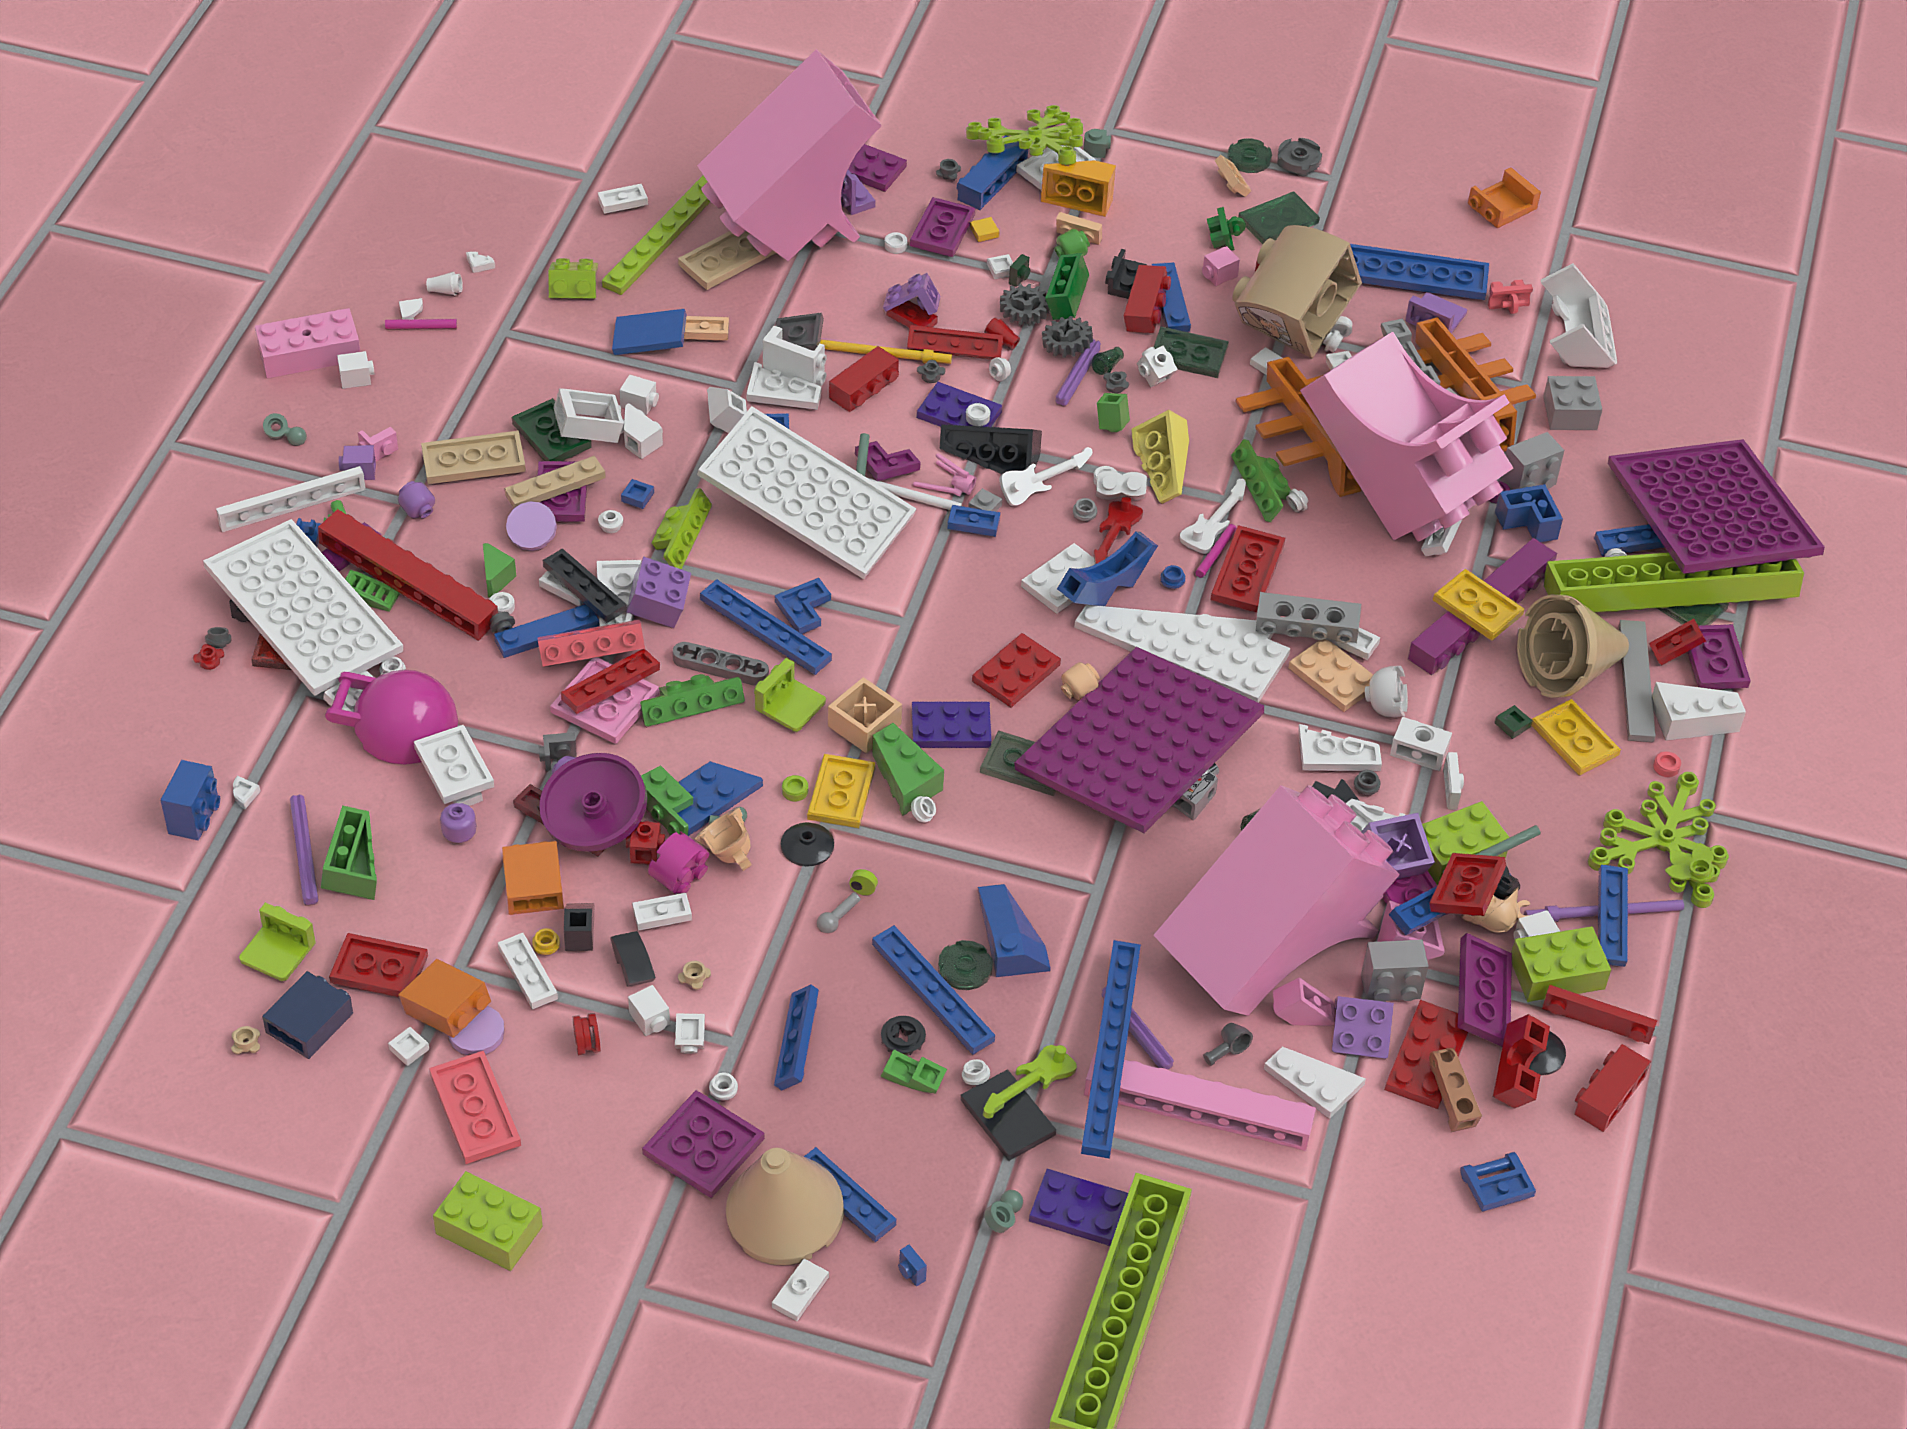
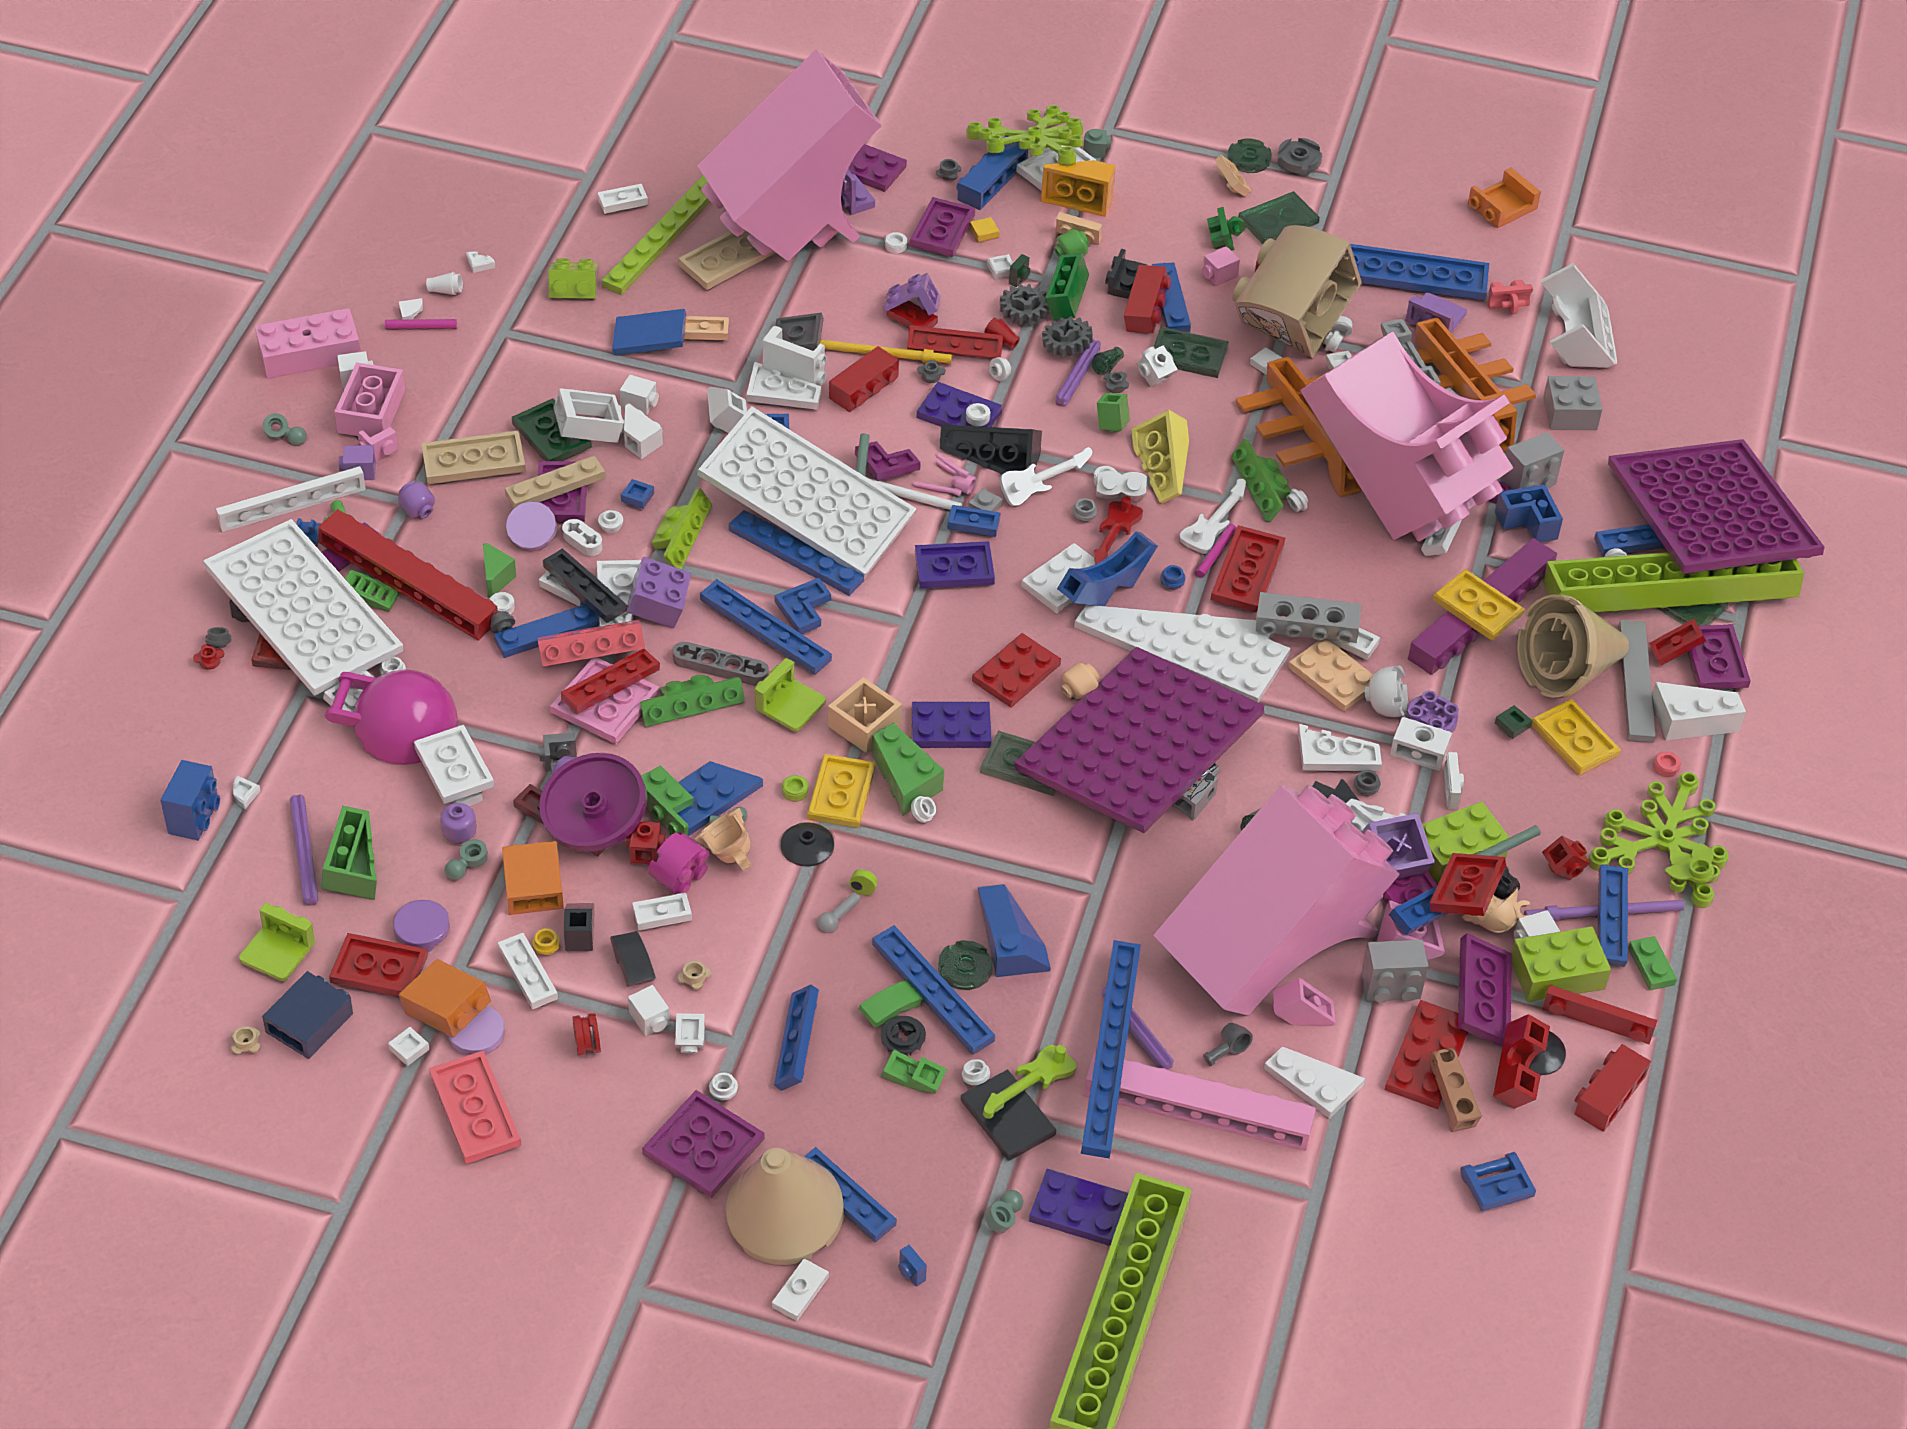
(369, 399): none -> bright pink brick
(421, 924): none -> medium lavender tile
(456, 868): none -> sand green plate
(488, 1220): lime brick -> none
(584, 536): none -> white beam
(795, 552): none -> blue plate
(890, 1003): none -> bright green slope
(954, 564): none -> dark purple plate
(1362, 1027): medium lavender bracket -> none
(1433, 711): none -> medium lavender tile
(1566, 857): none -> red brick
(1652, 963): none -> bright green plate

